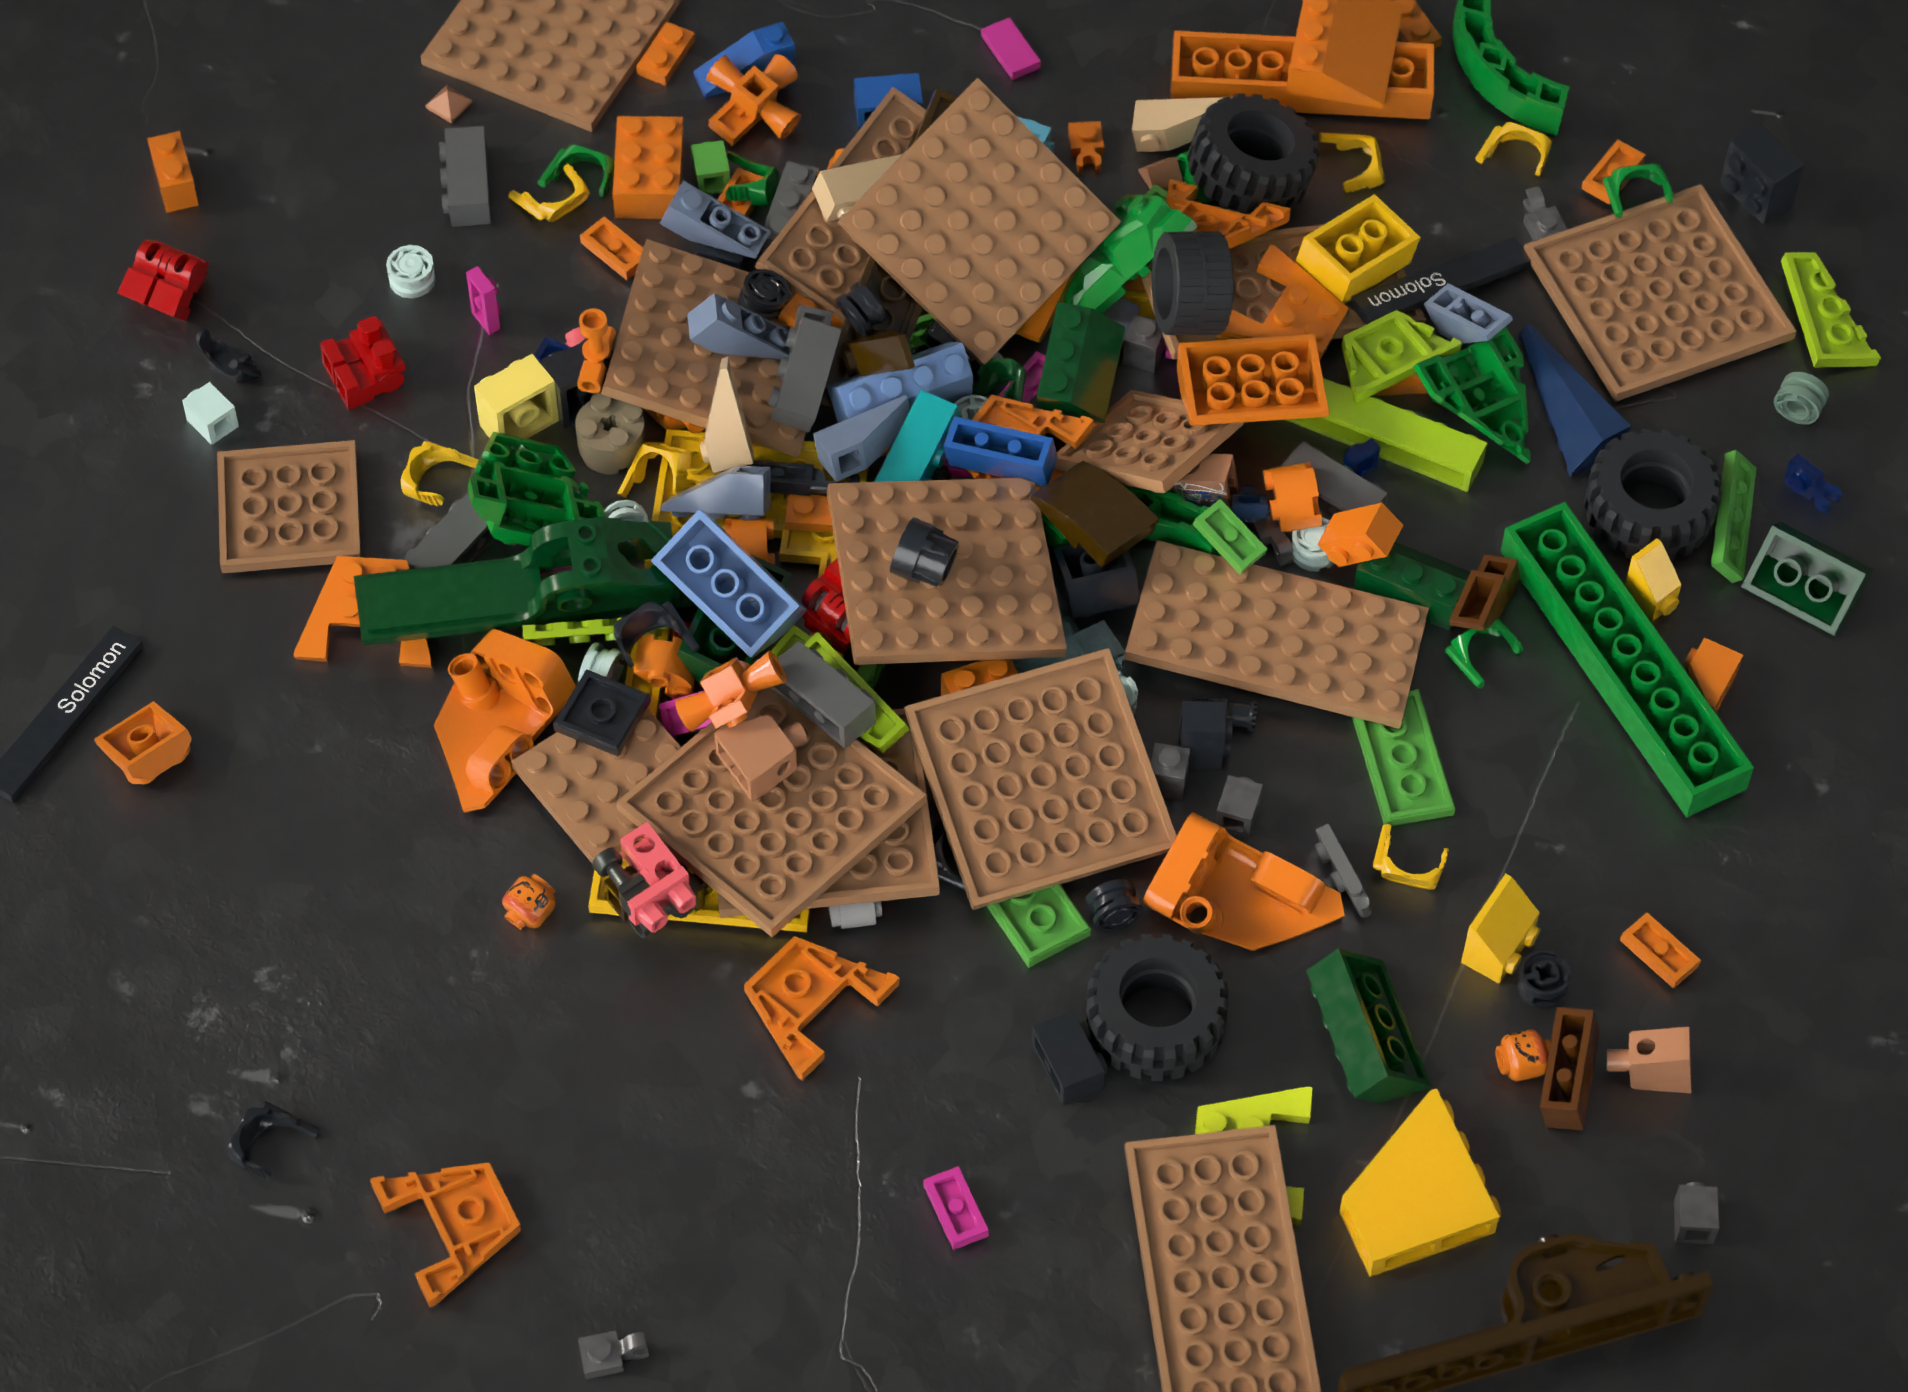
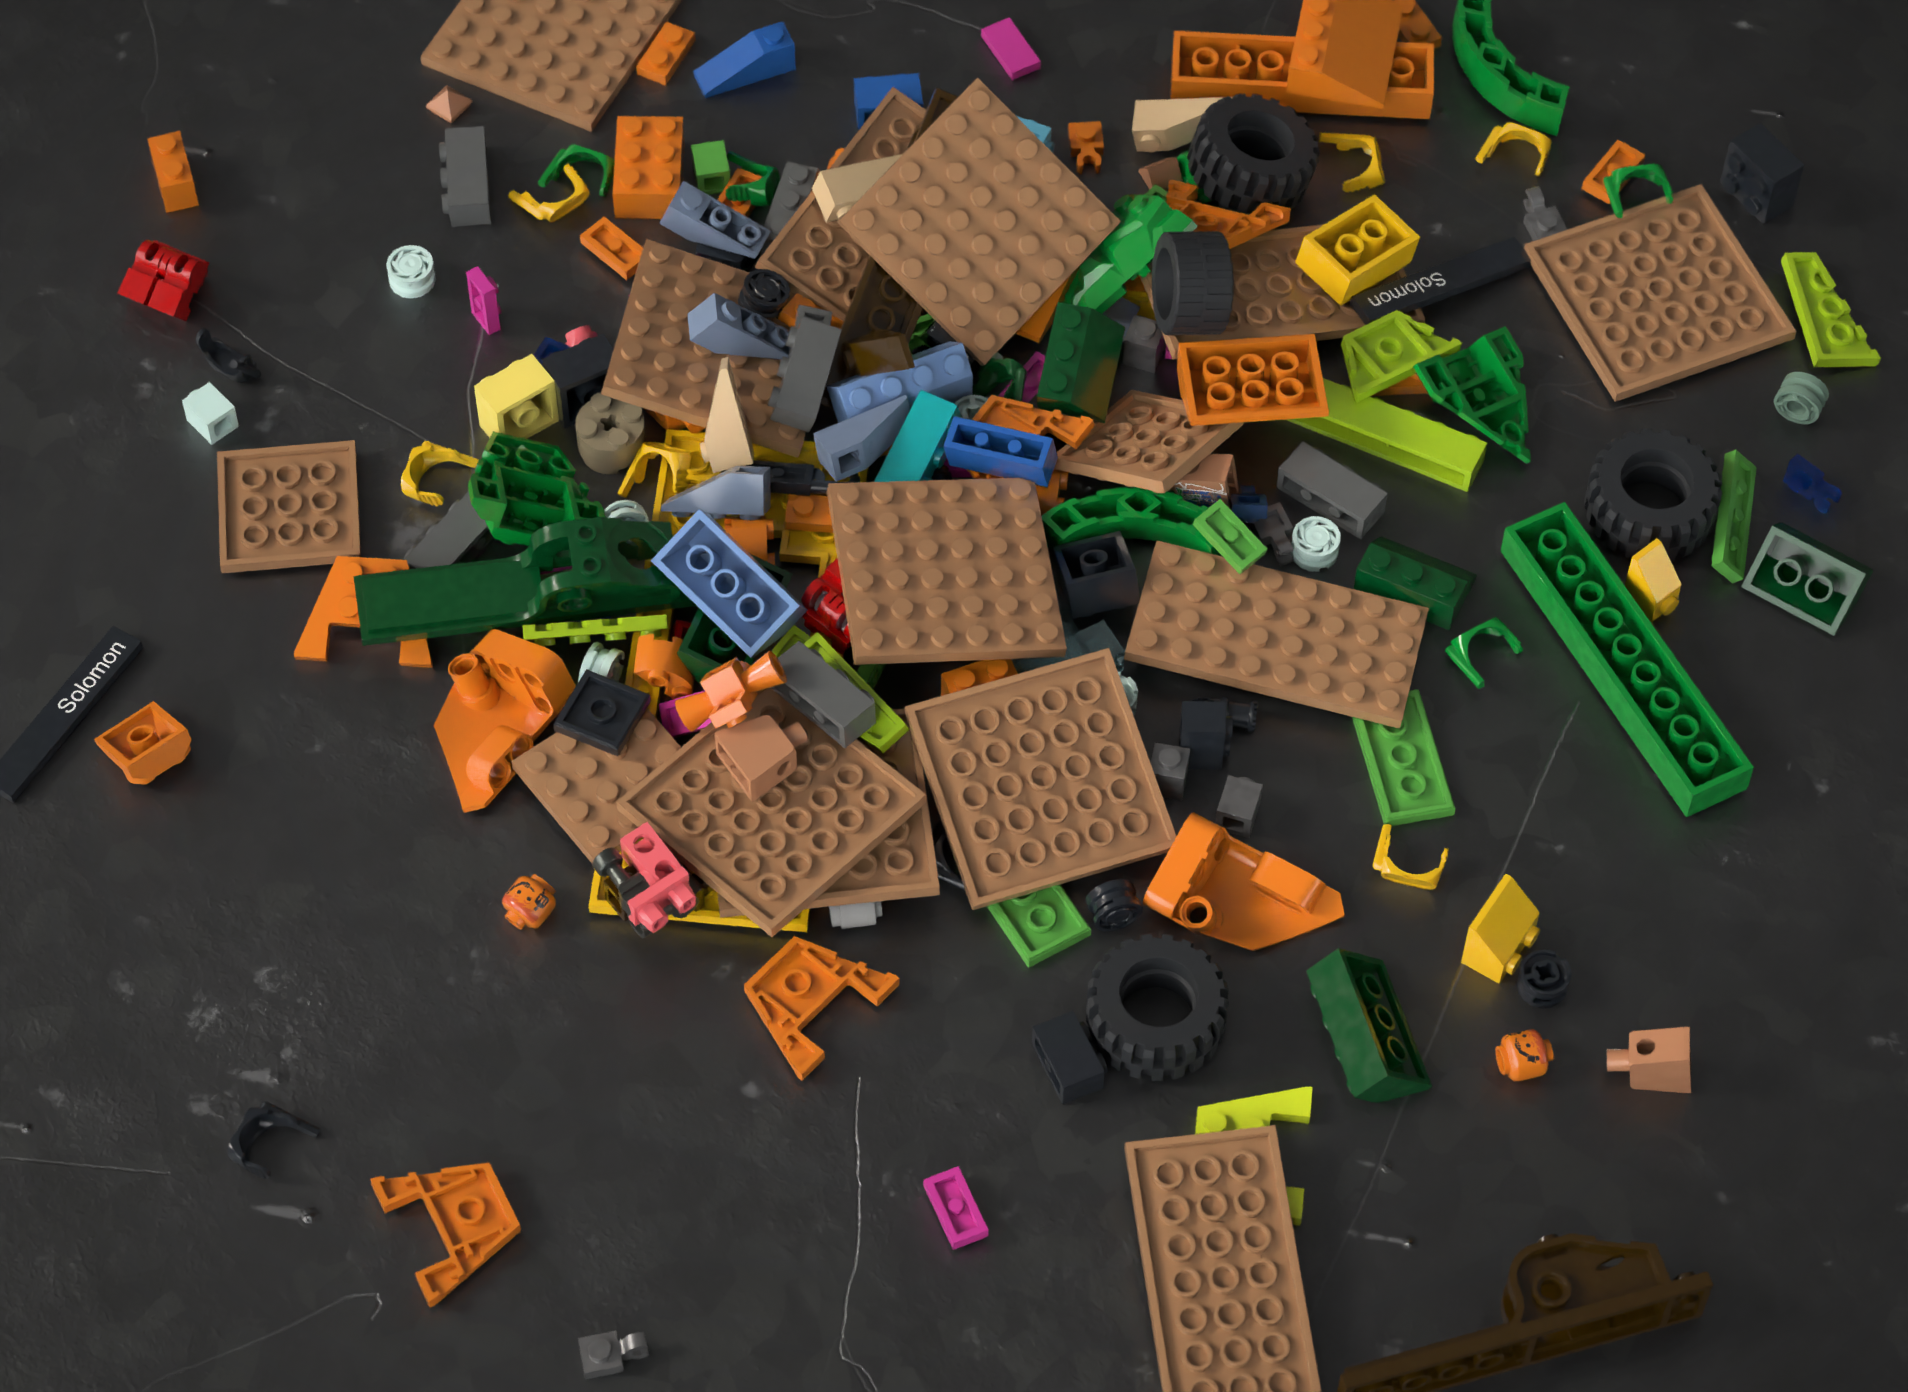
(363, 363): red hips -> none
(596, 349): orange bar -> none
(645, 619): black helmet -> none
(752, 98): orange brick -> none
(861, 309): black wheel -> none
(924, 554): black piece -> none
(1095, 512): dark brown slope -> none
(1294, 495): orange cylinder -> none
(1300, 309): orange wing -> none
(1344, 875): dark grey hinge -> none
(1360, 534): orange brick -> none
(1362, 457): clear blue plate -> none
(1419, 1193): yellow slope -> none
(1464, 316): sand blue slope -> none
(1486, 593): reddish brown slope -> none
(1570, 1068): reddish brown brick -> none
(1574, 408): dark blue wedge -> none
(1660, 950): orange plate -> none
(1696, 1214): flat silver brick -> none
(1713, 670): orange slope -> none

